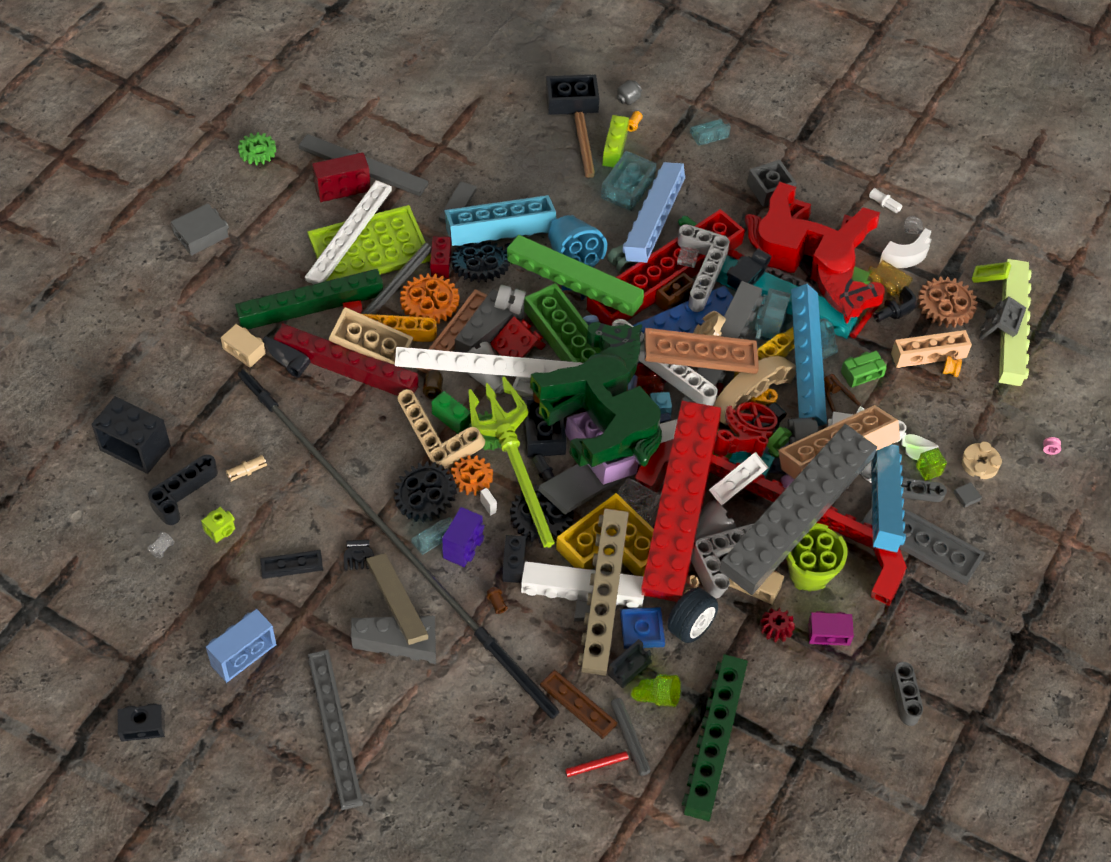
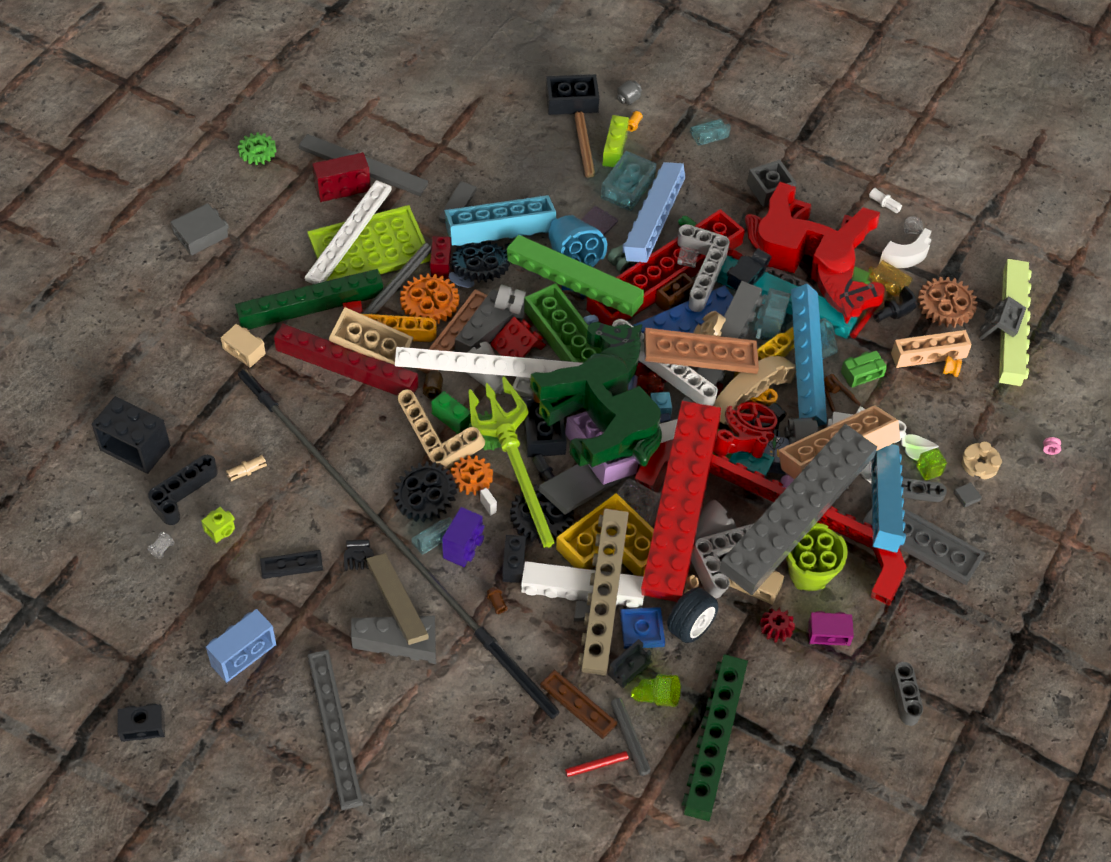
(289, 357): black piece -> none
(460, 280): none -> sand blue piece
(600, 219): none -> clear purple piece
(738, 478): white plate -> none
(778, 440): bright green bracket -> none
(991, 272): lime tile -> none

